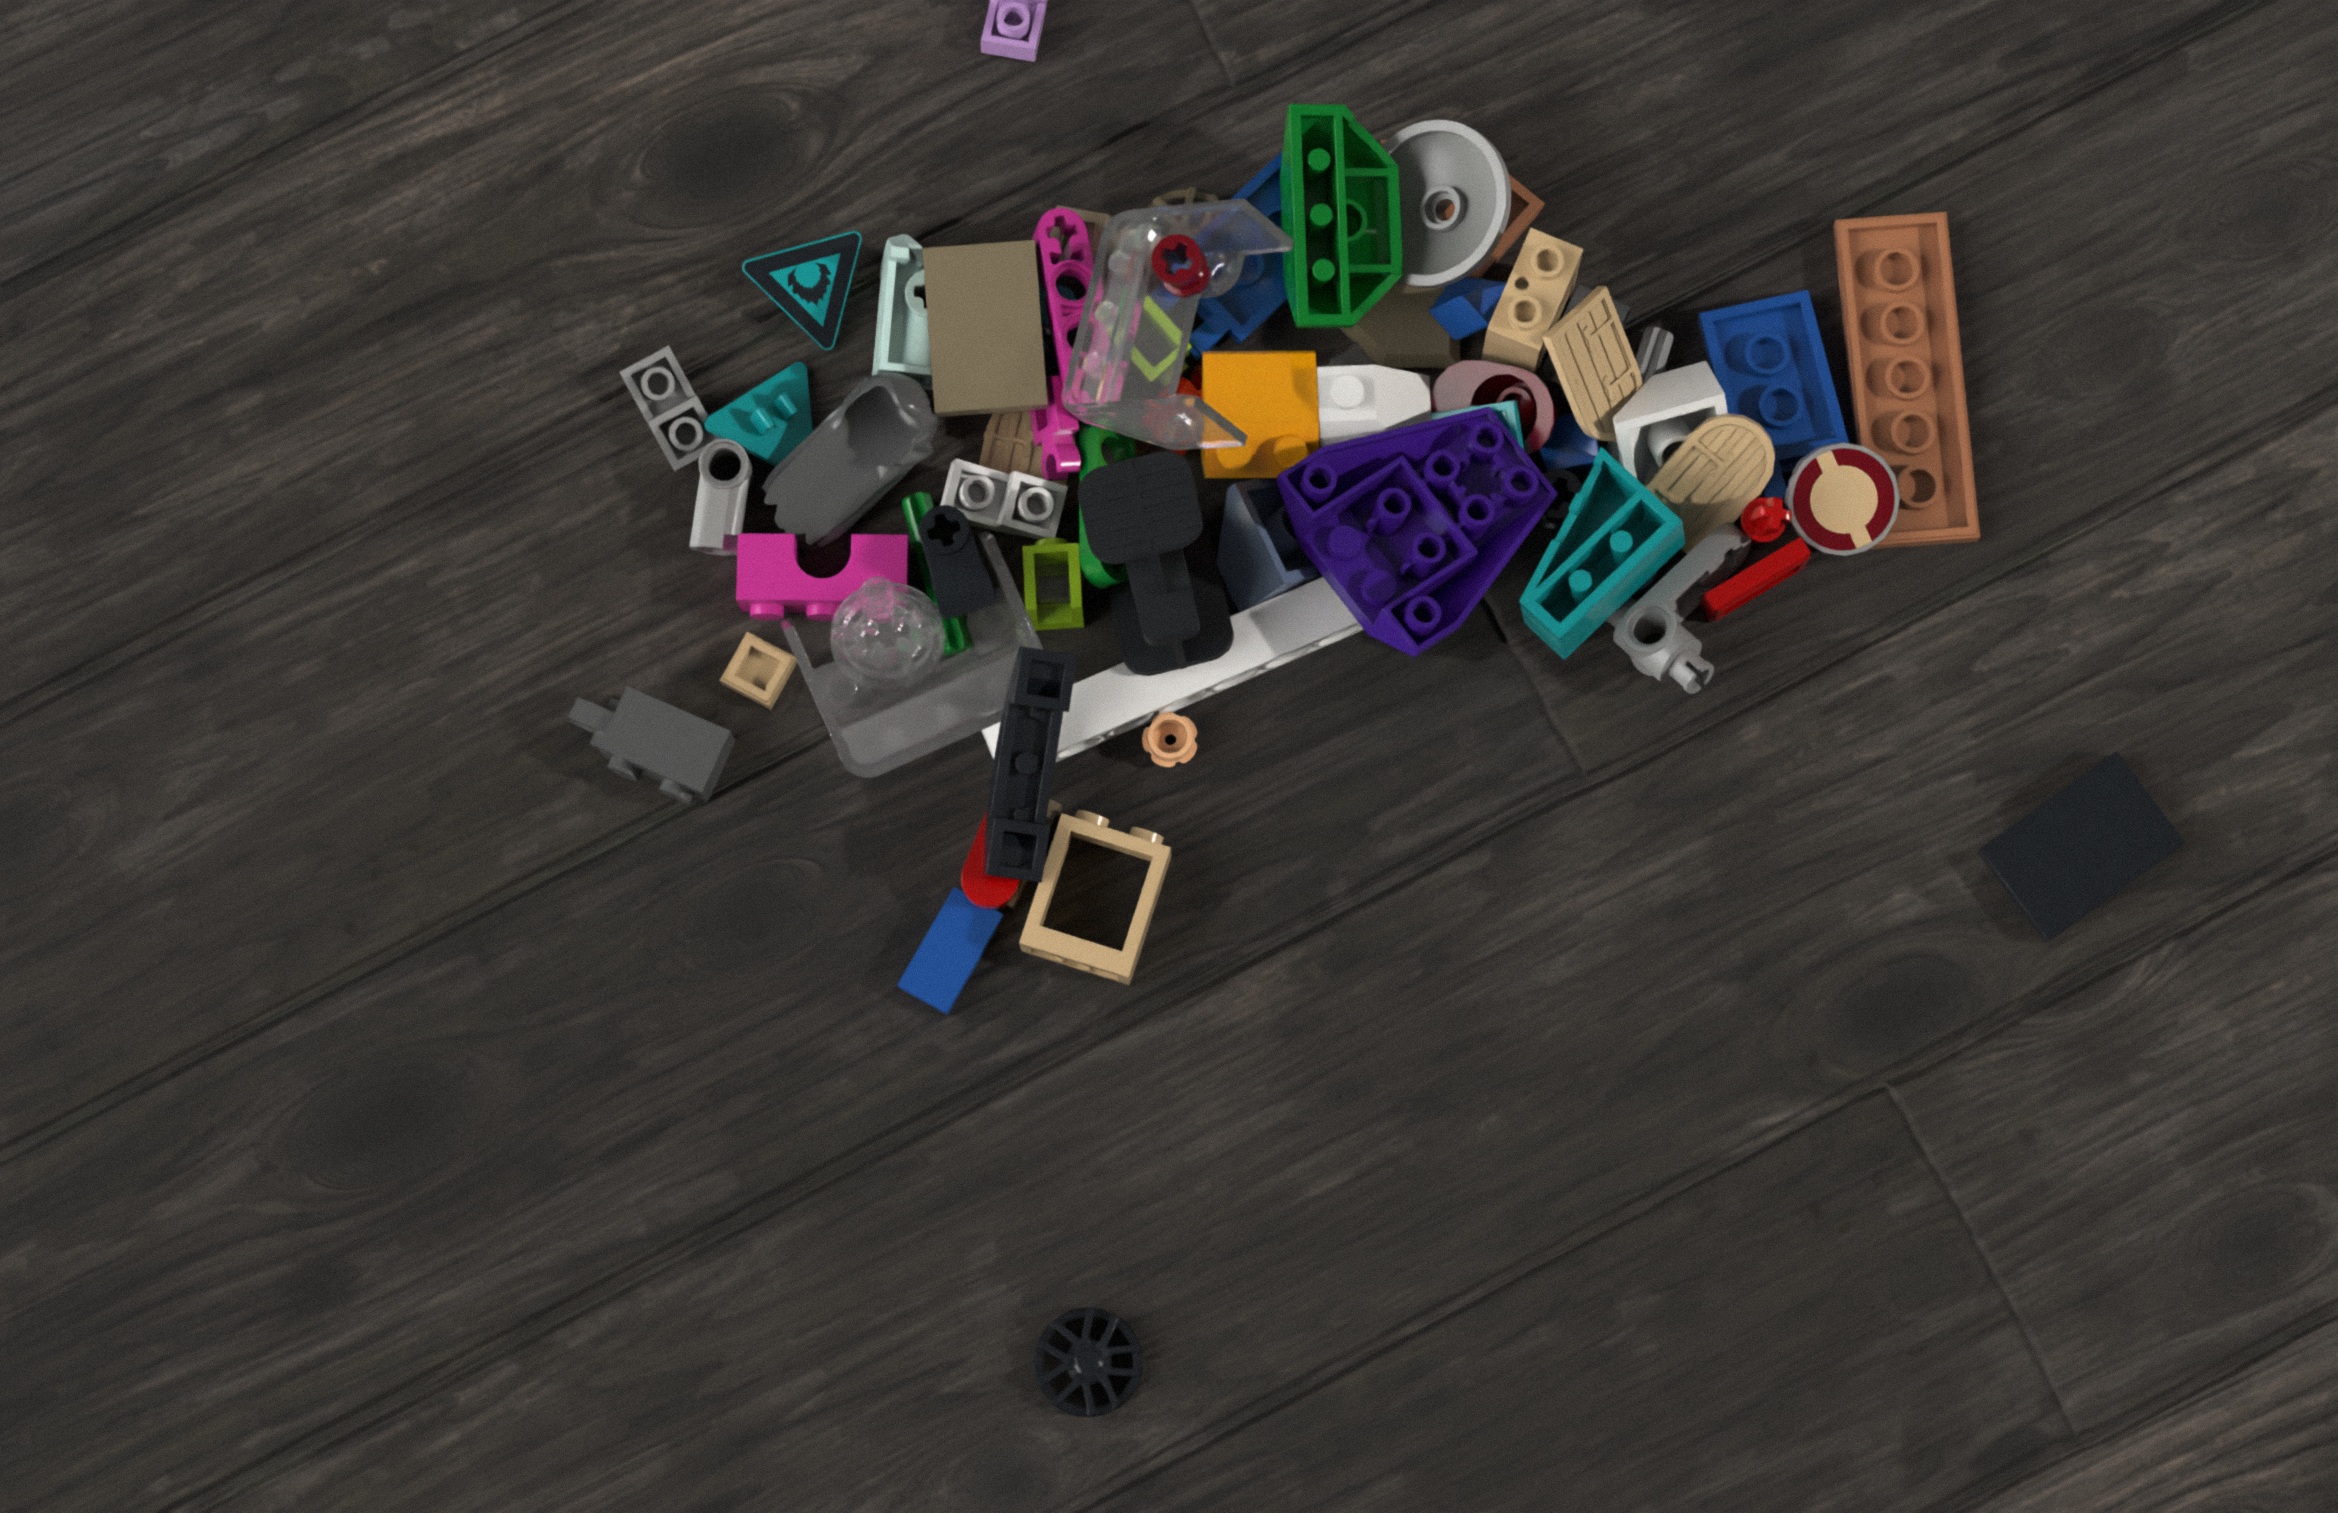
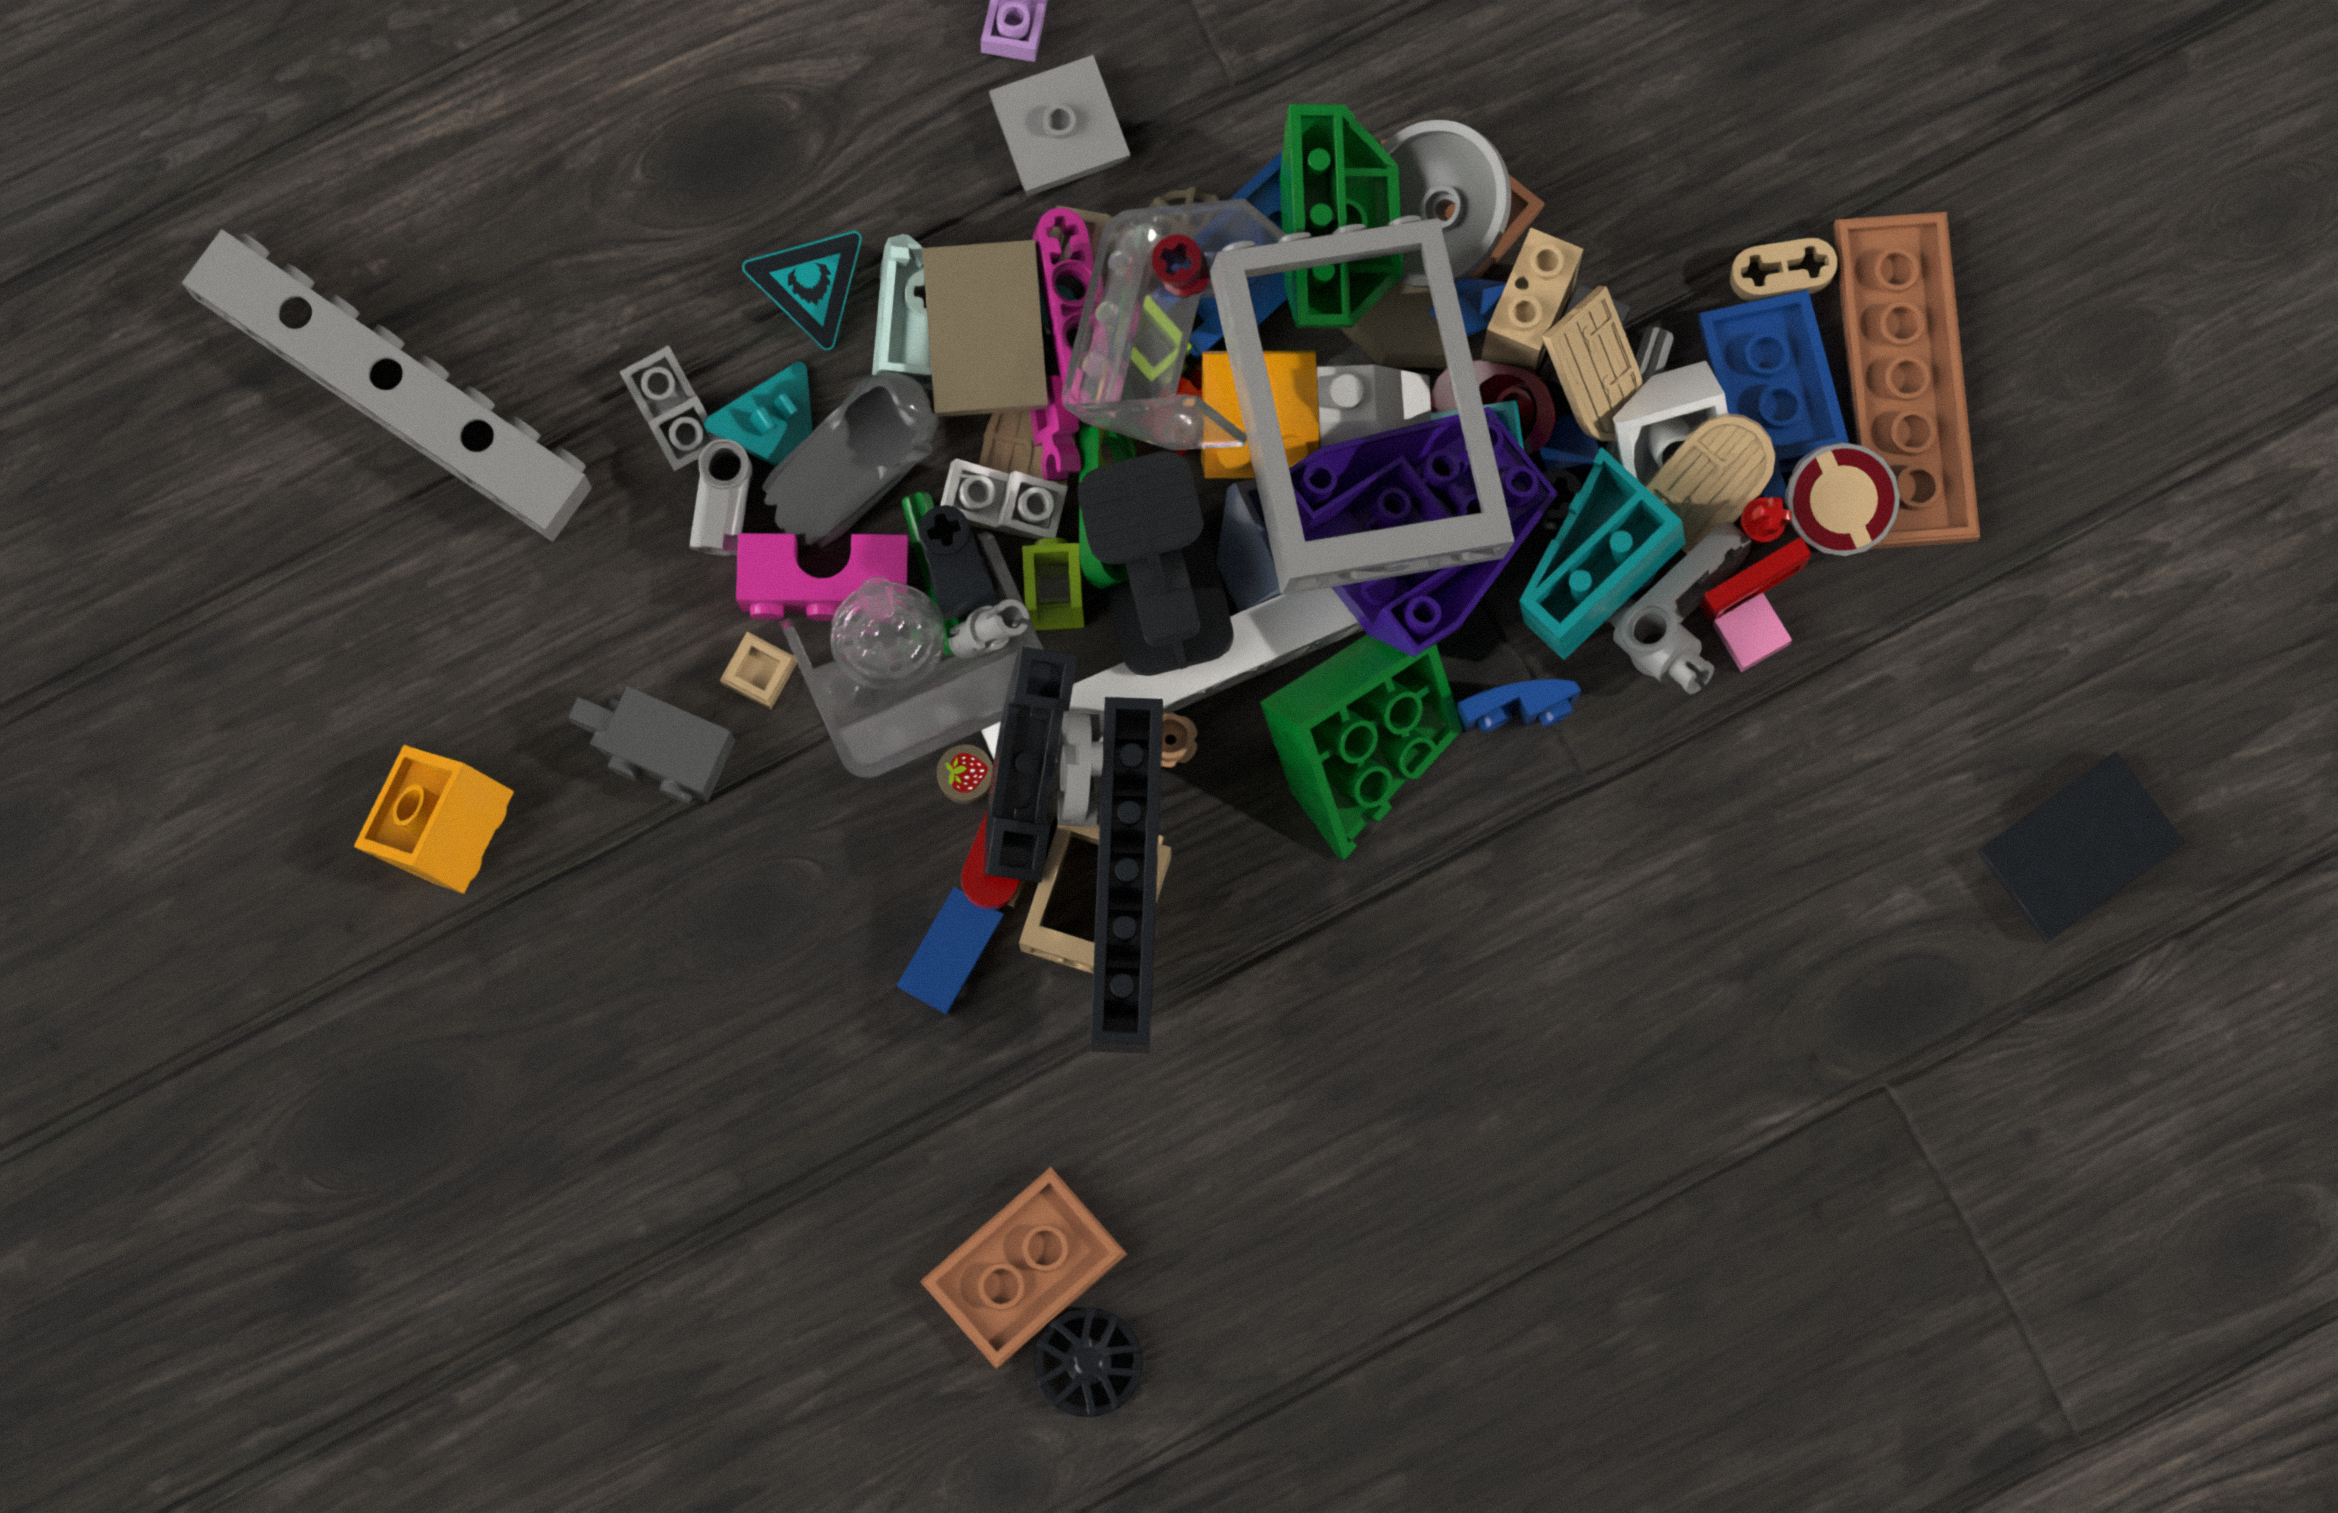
(421, 410): none -> light grey piece
(434, 818): none -> light orange slope
(965, 774): none -> tile
(988, 628): none -> light grey pin
(1023, 1268): none -> nougat tile
(1059, 125): none -> light grey plate
(1078, 762): none -> light grey plate
(1127, 875): none -> black brick
(1359, 732): none -> green wedge
(1380, 552): none -> light grey window
(1535, 701): none -> blue slope
(1752, 632): none -> bright pink tile
(1780, 257): none -> tan beam

